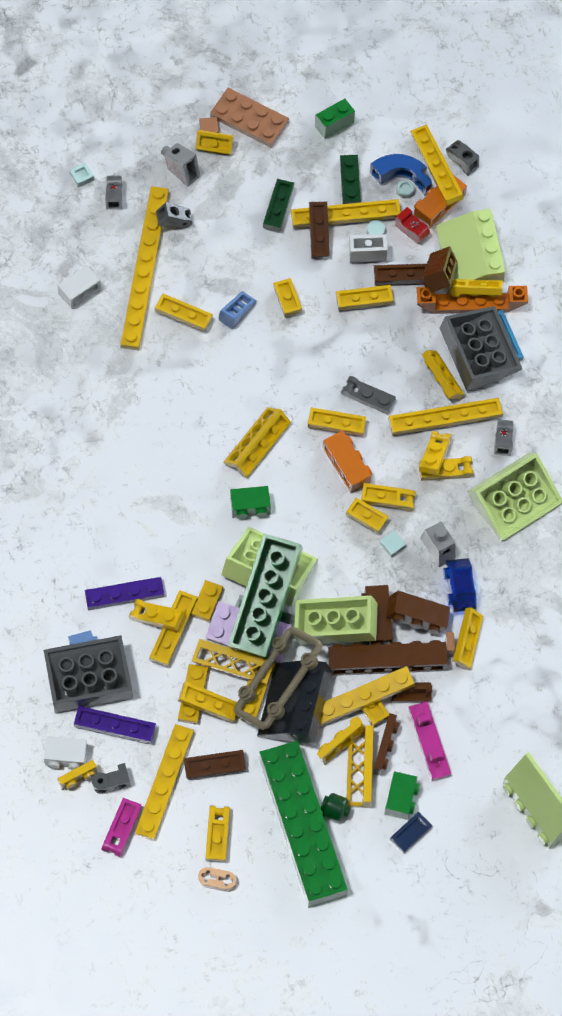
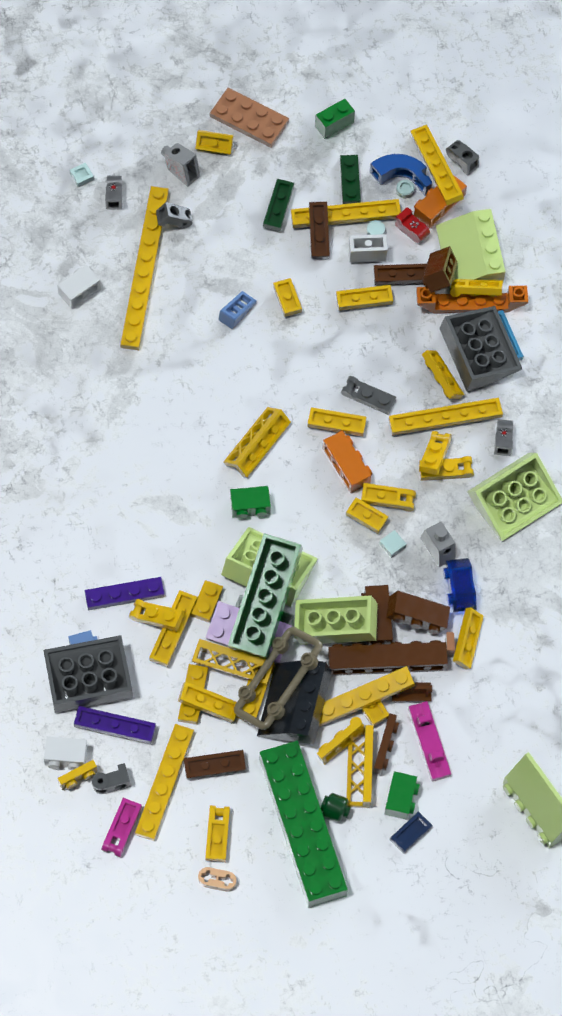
(183, 312): yellow plate -> none
(209, 124): nougat tile -> none

